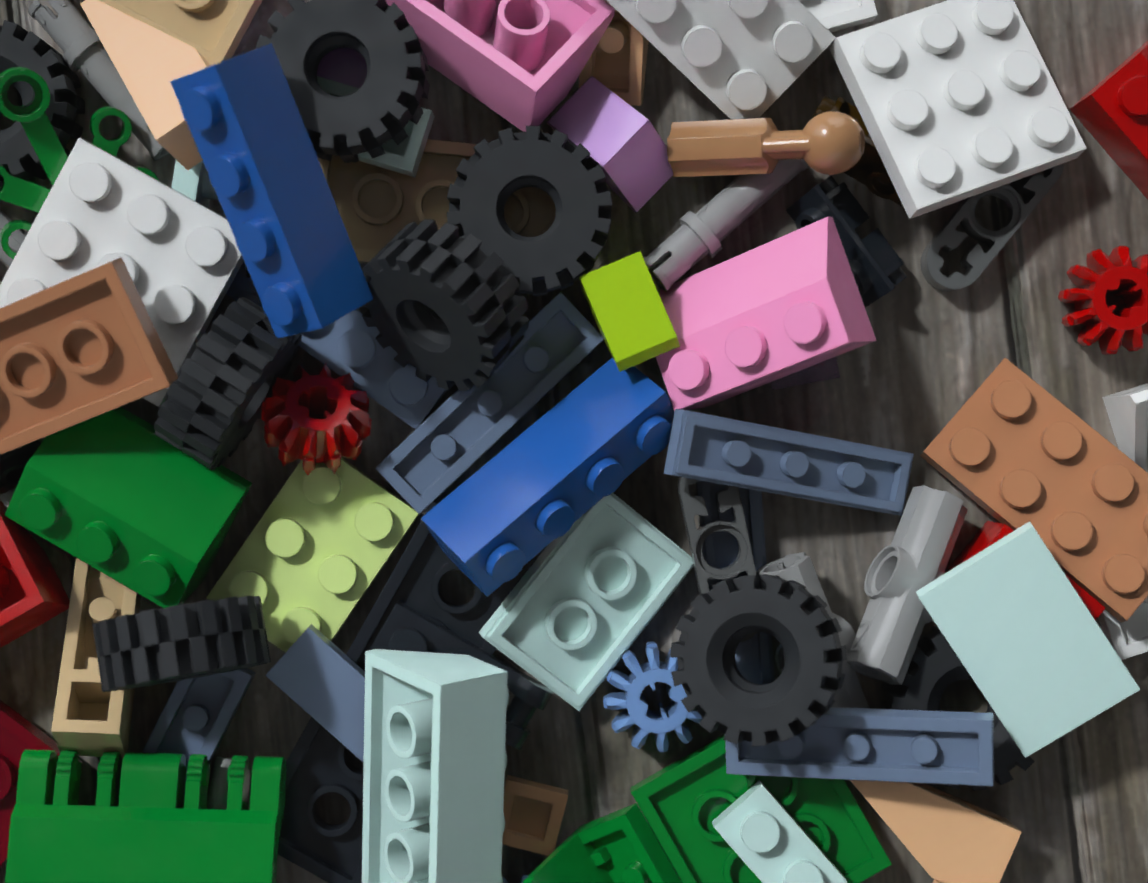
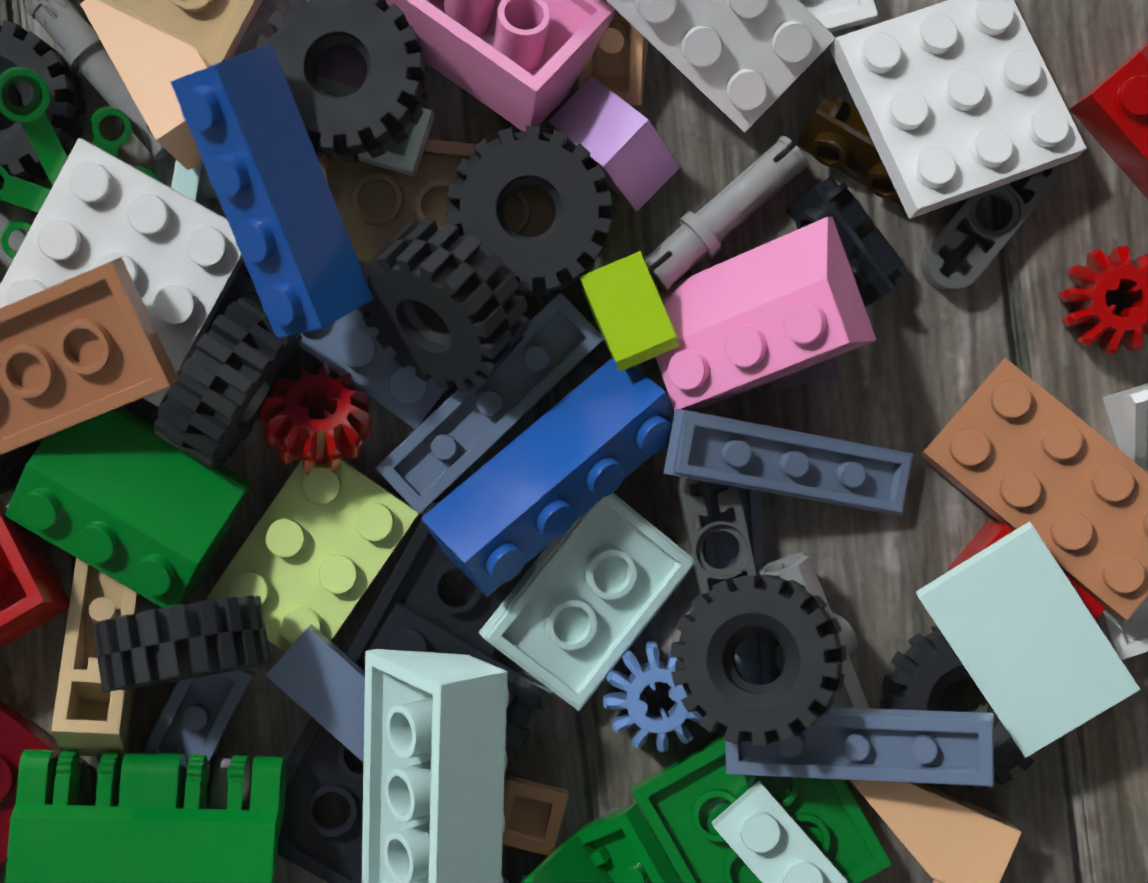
(828, 144): medium nougat piece -> none
(912, 561): light grey piece -> none

